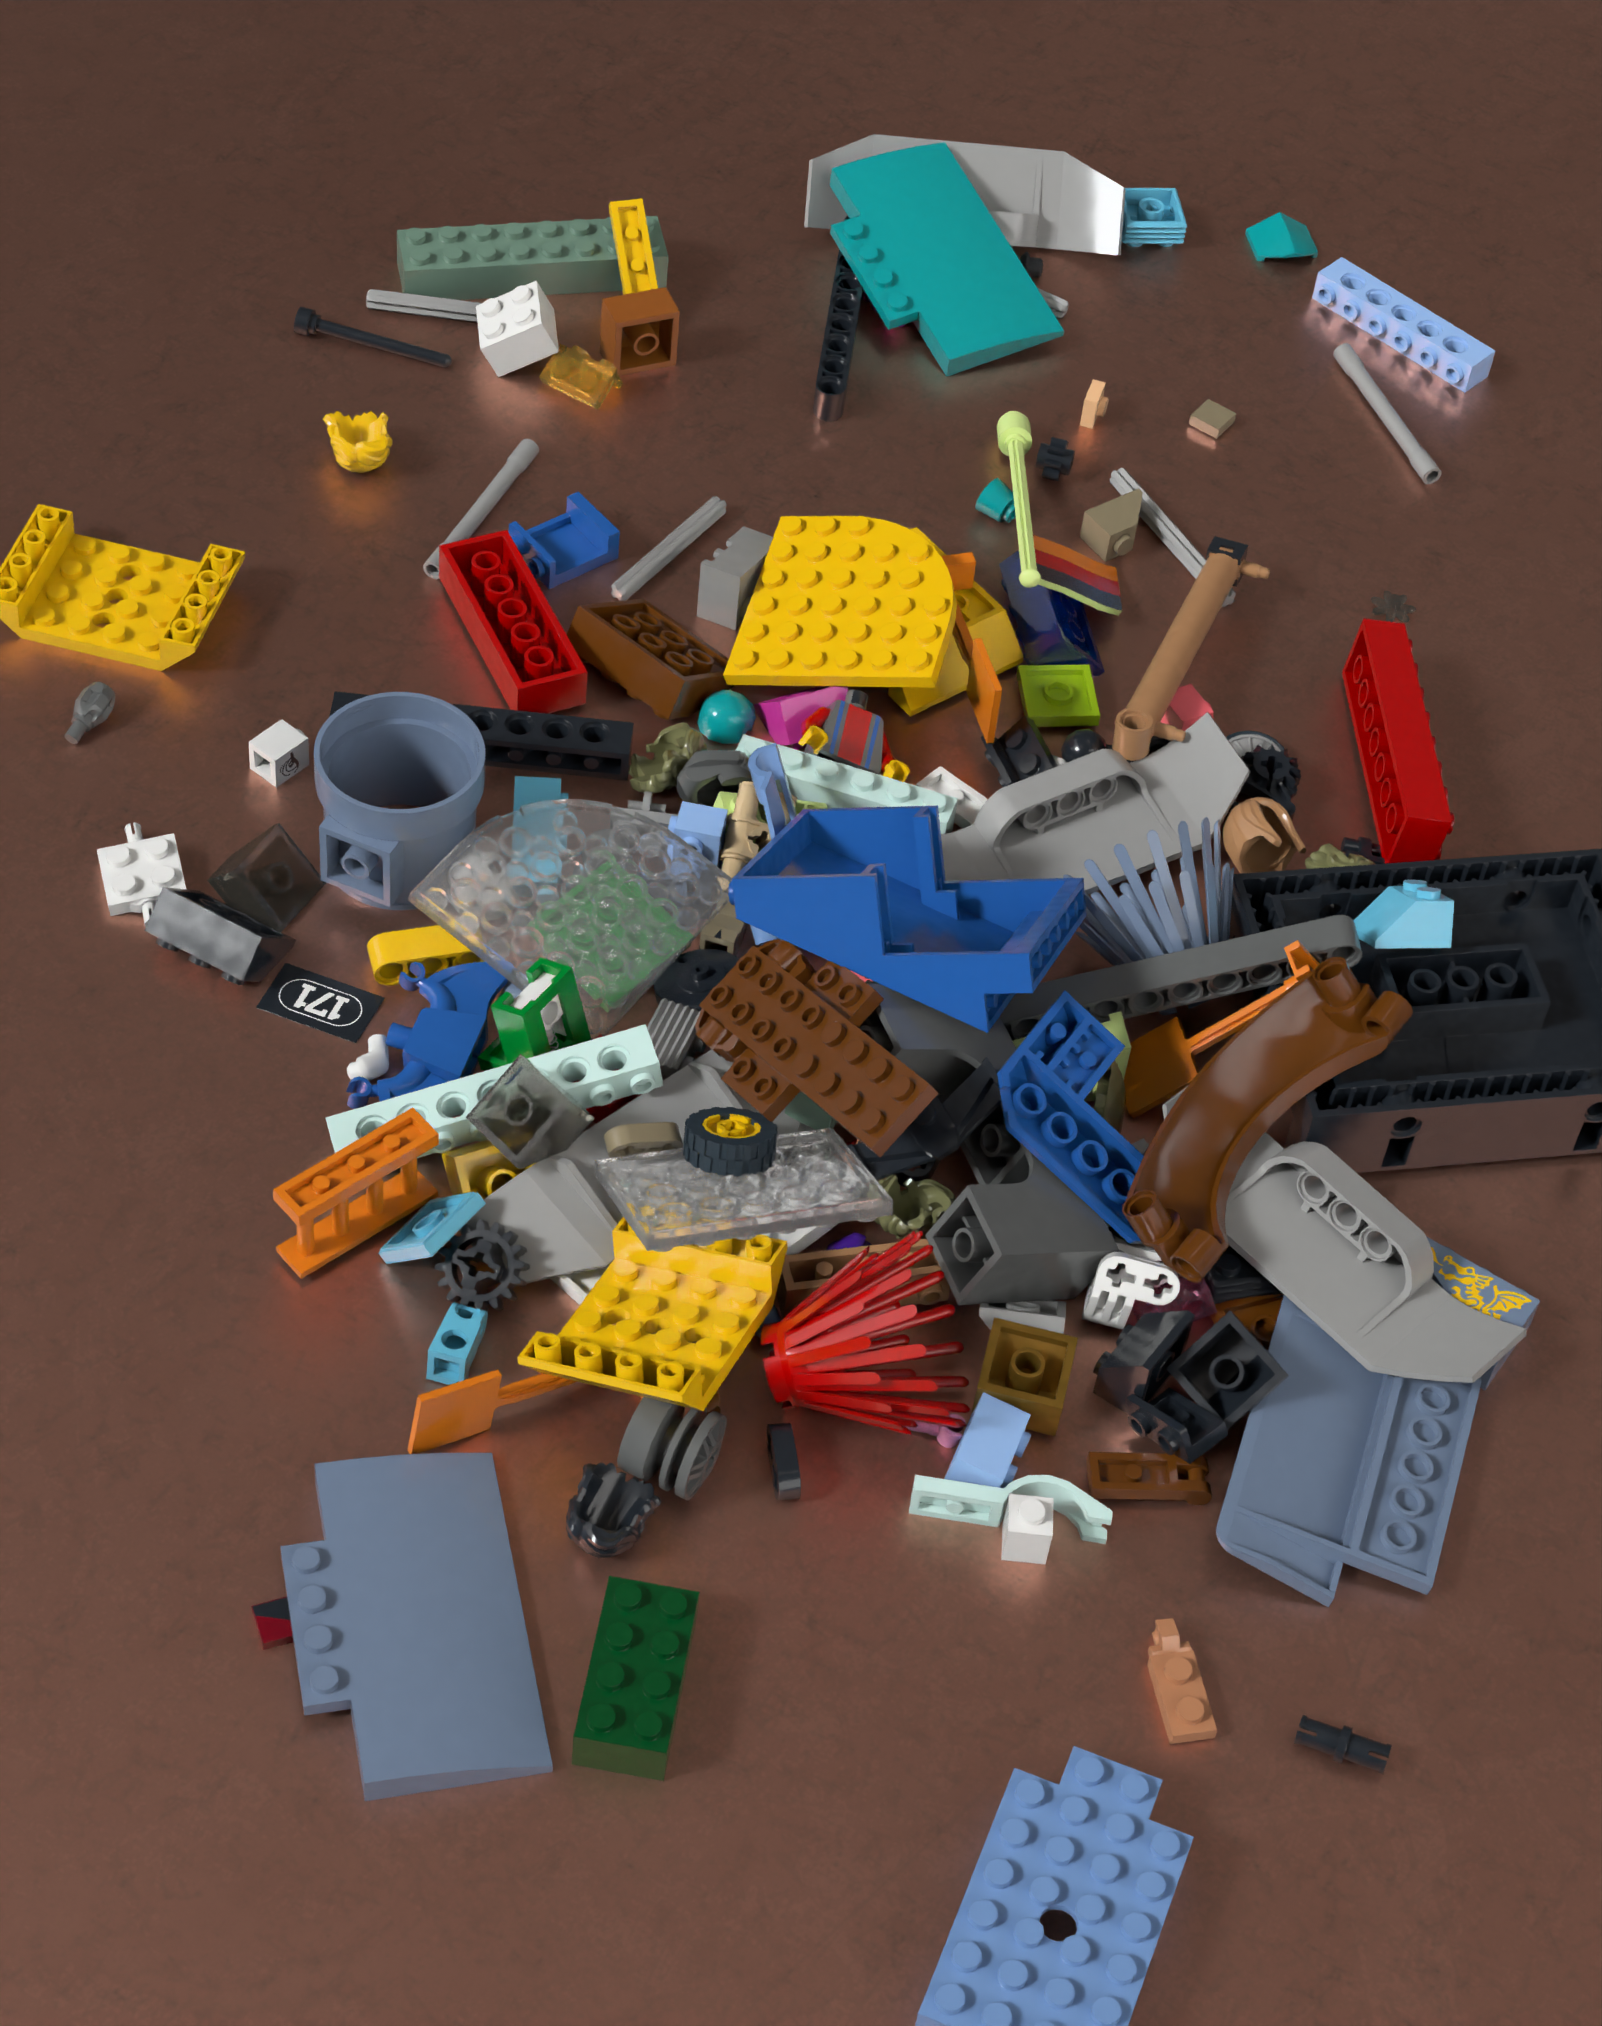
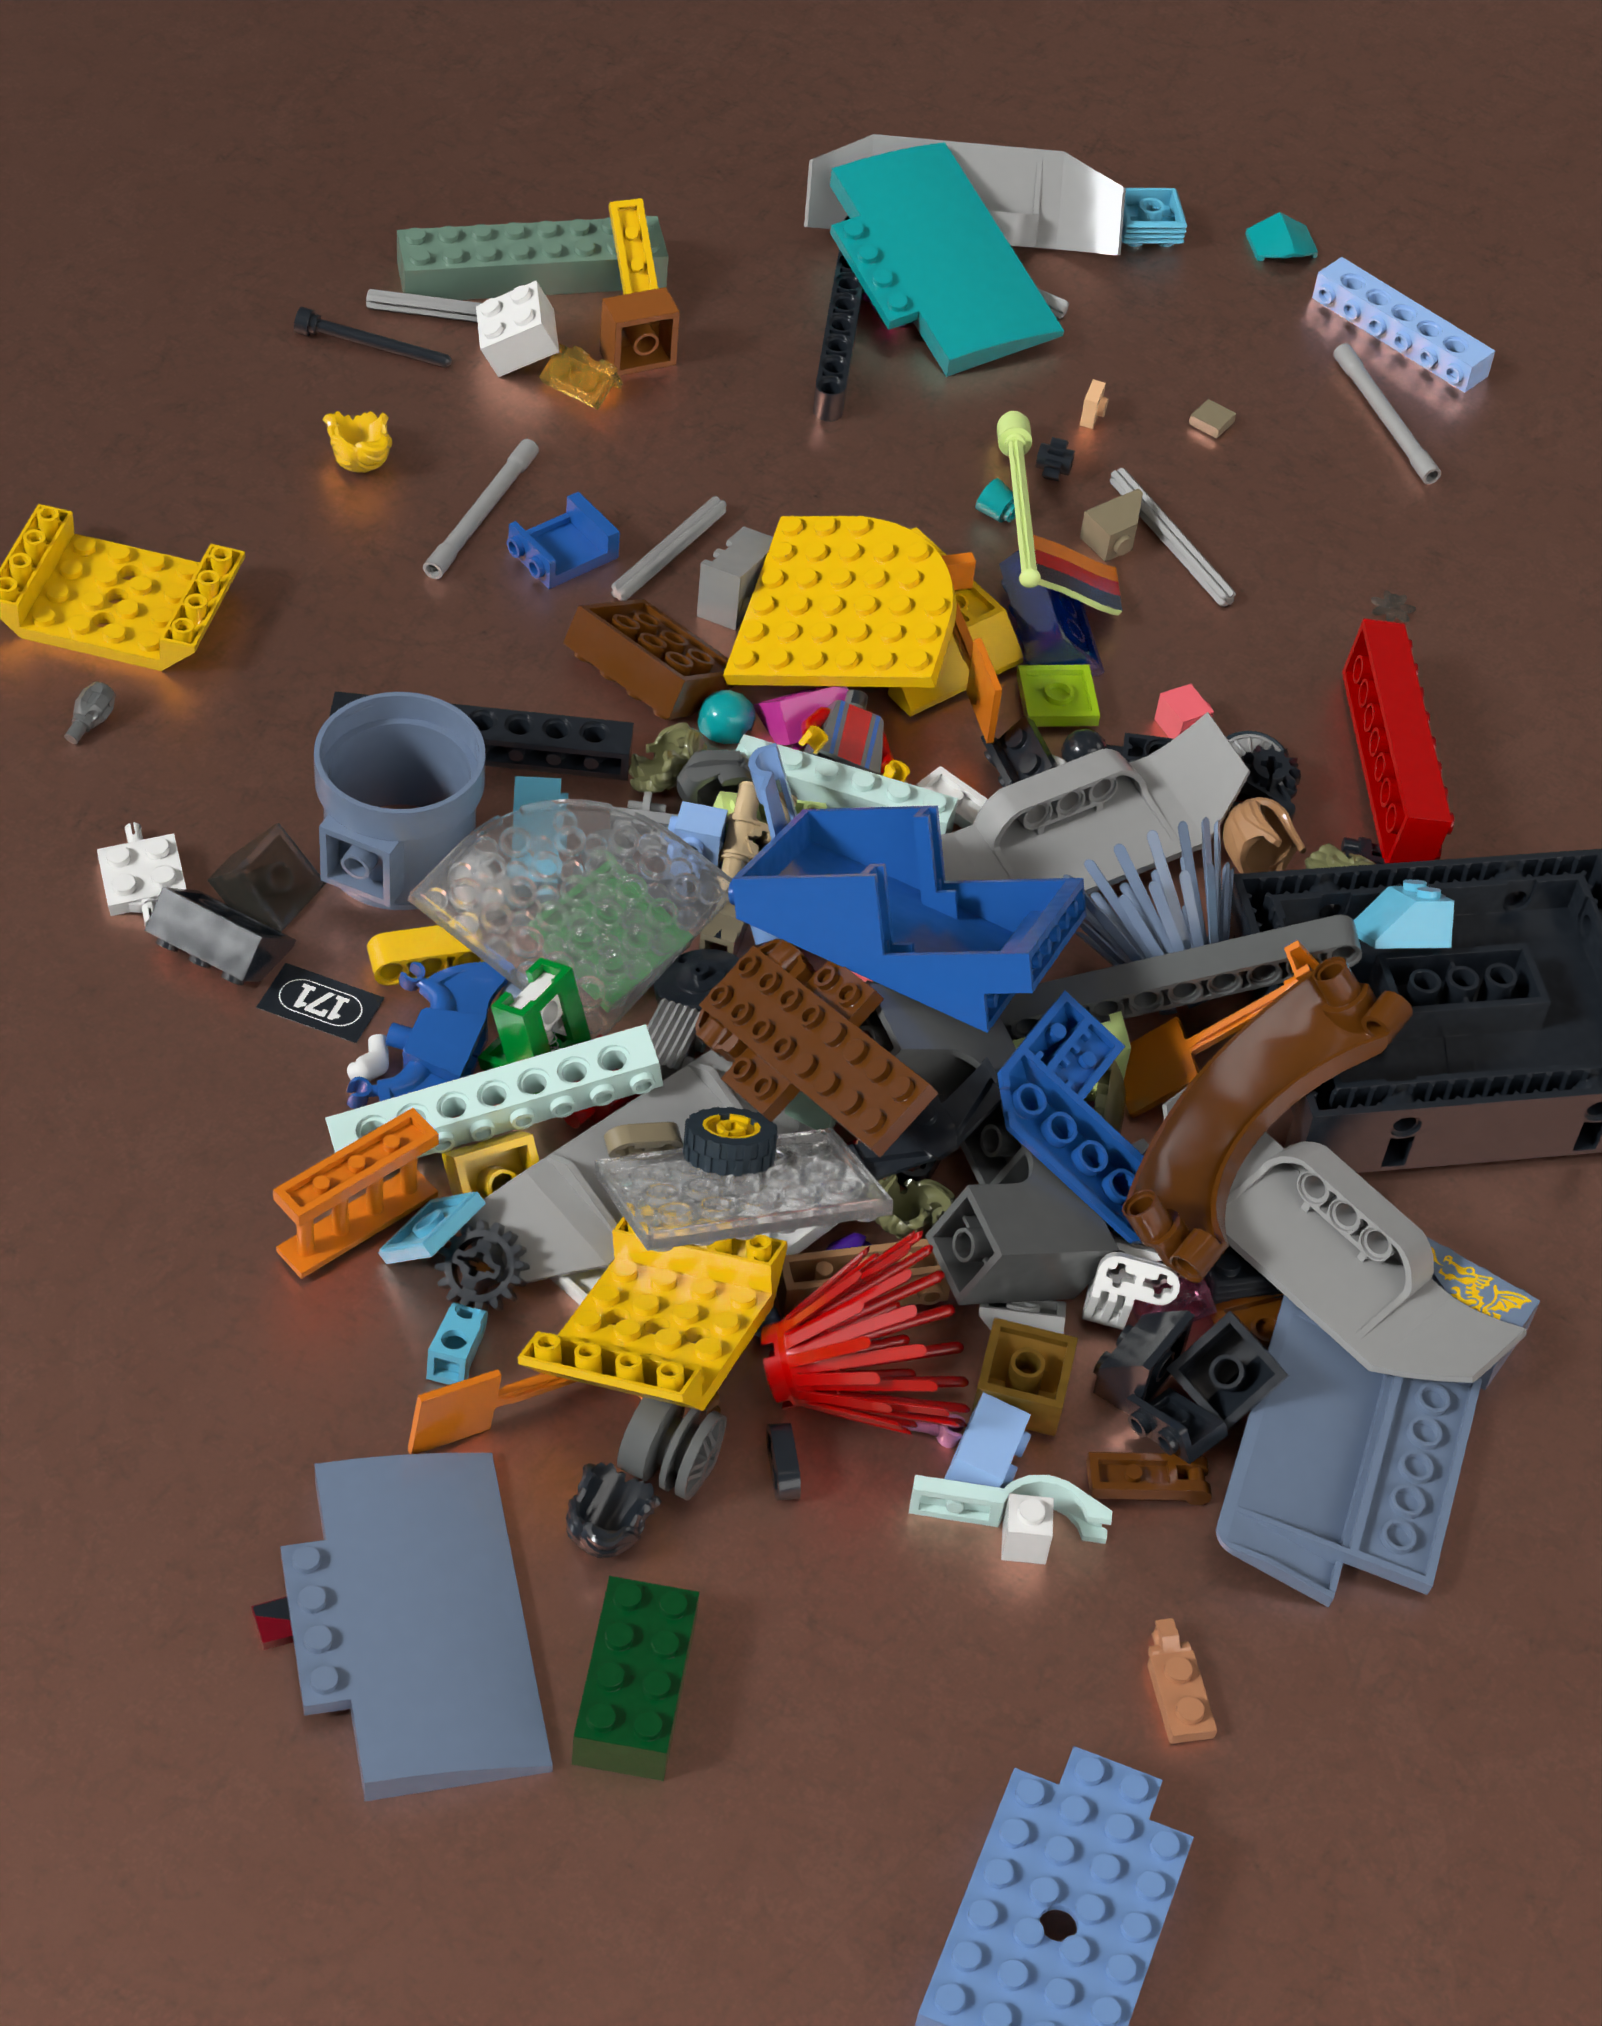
(279, 753): white brick -> none
(512, 624): red brick -> none
(529, 1115): clear smoke slope -> none
(1033, 265): black piece -> none
(1153, 695): medium nougat piece -> none
(1342, 1744): black pin -> none

